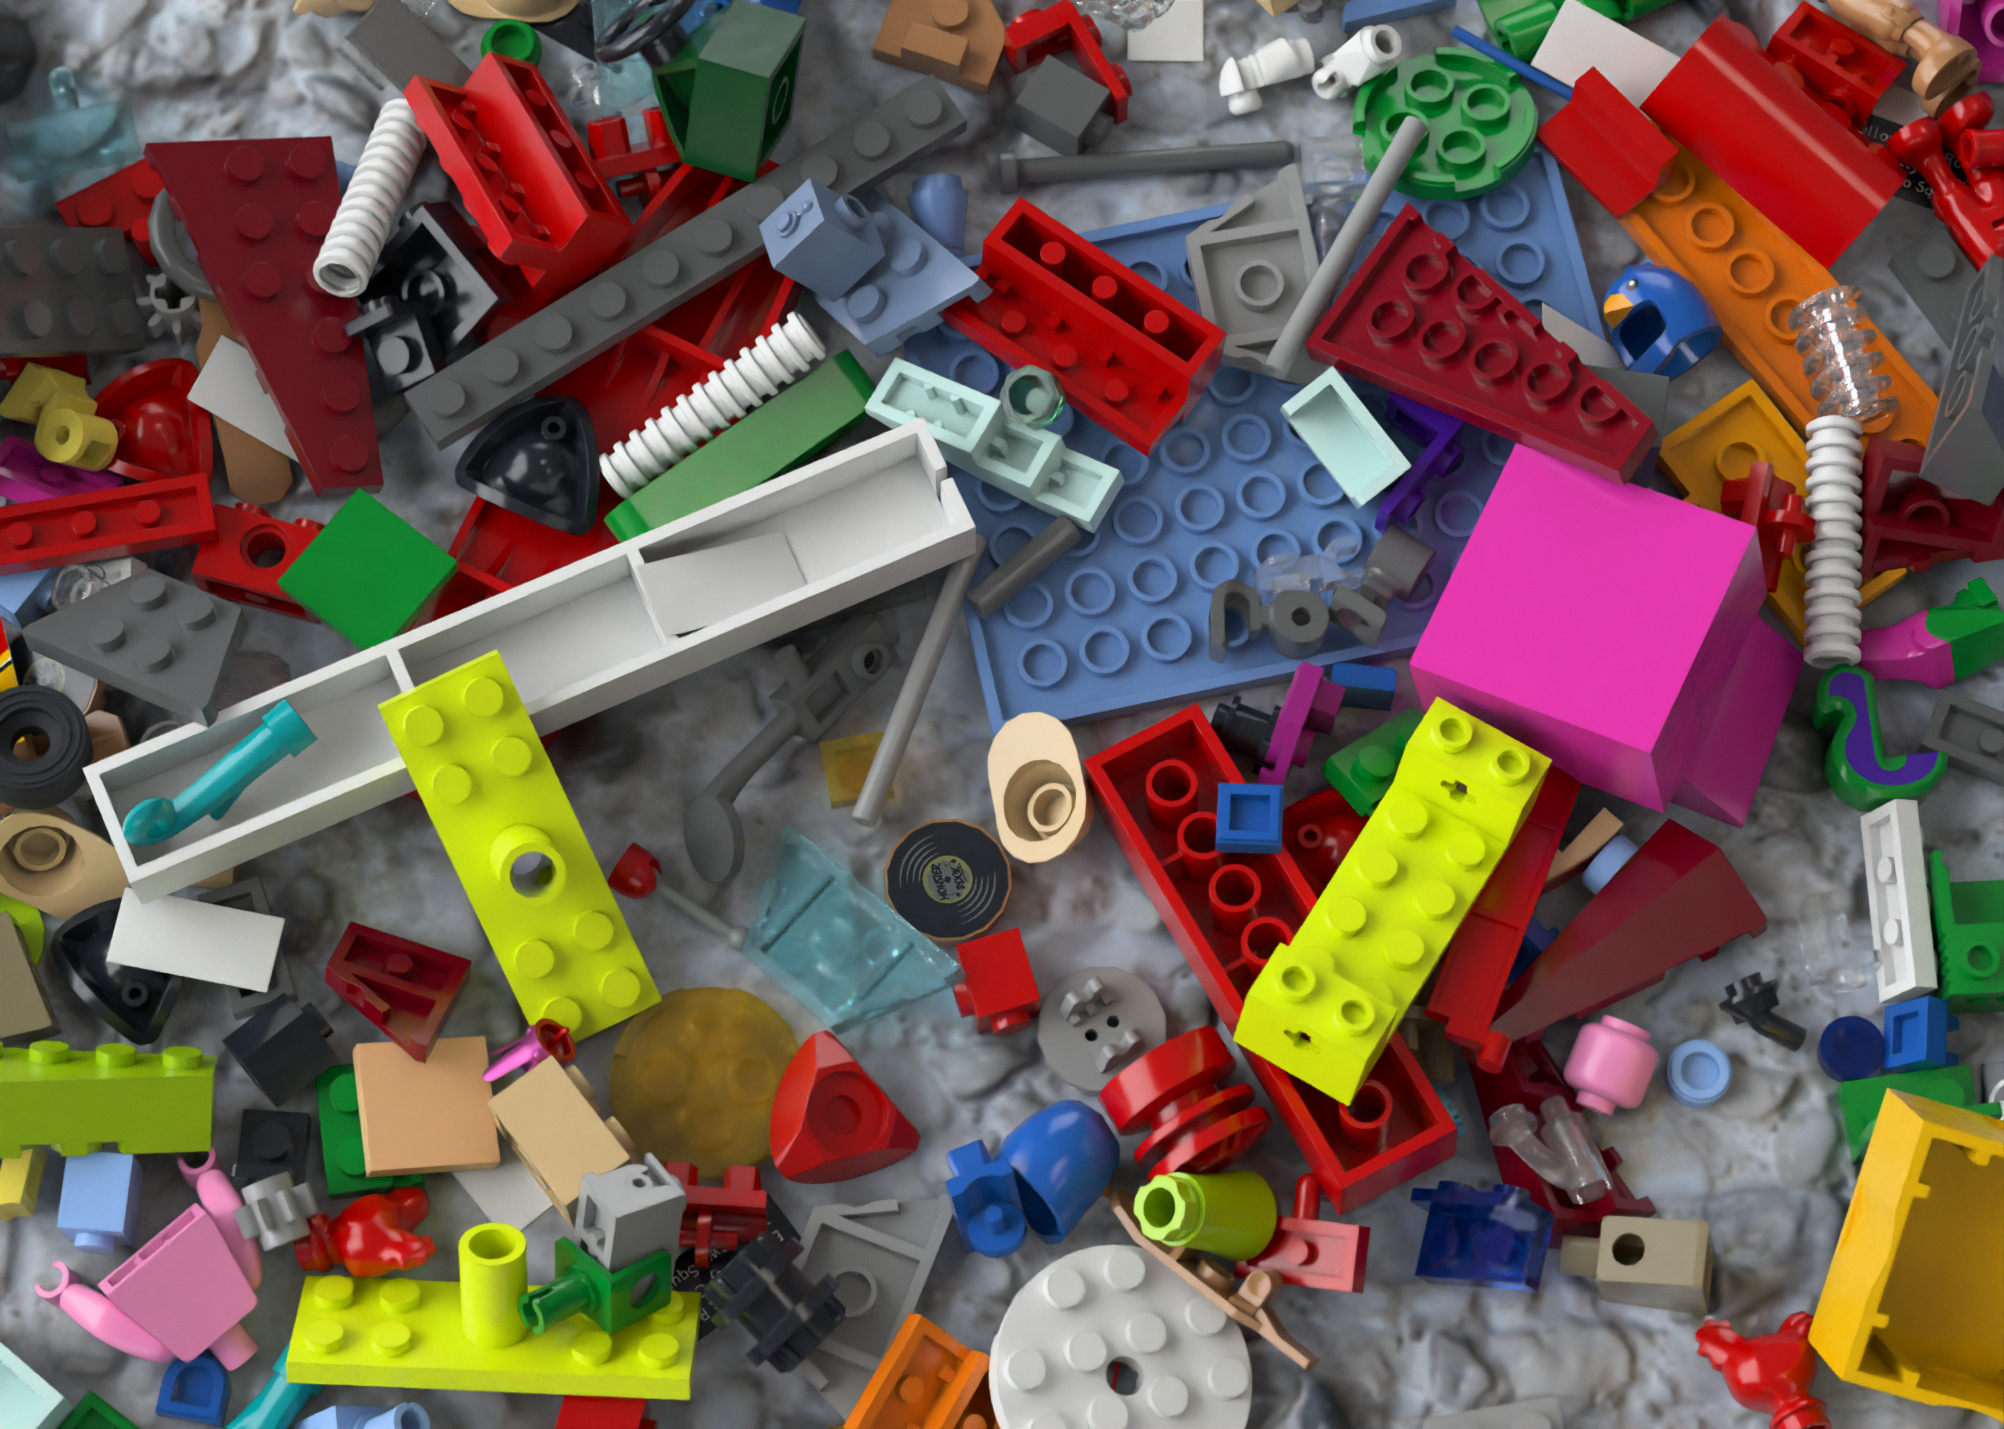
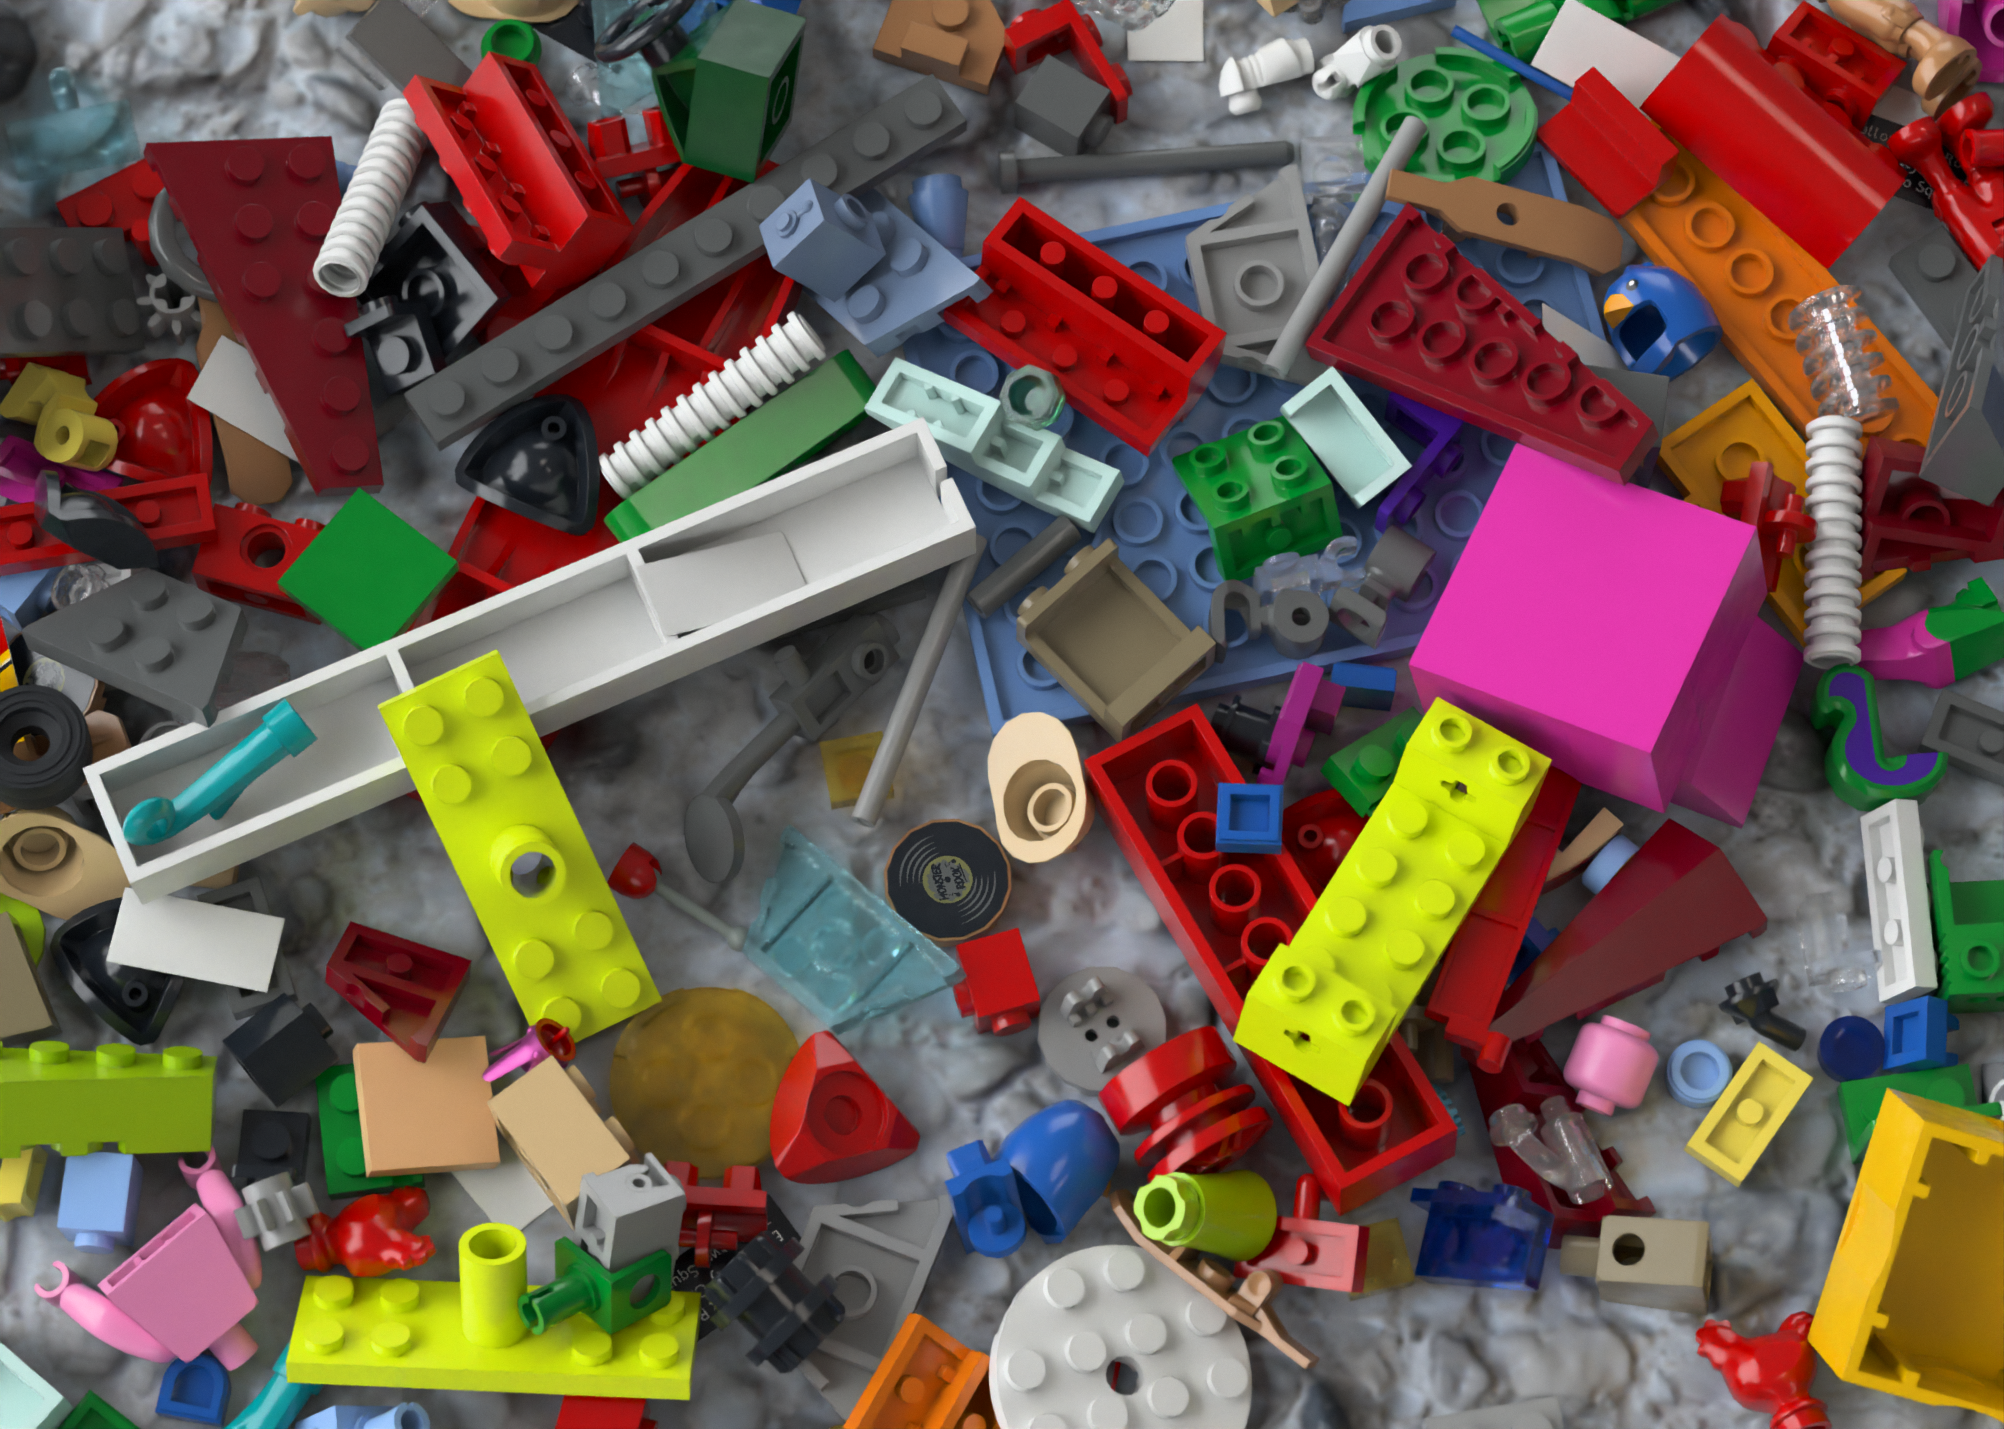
(92, 524): none -> black hat
(1112, 641): none -> dark tan panel
(1260, 496): none -> green bracket
(1387, 1261): none -> clear yellow plate
(1540, 225): none -> medium nougat piece
(1748, 1114): none -> light yellow plate

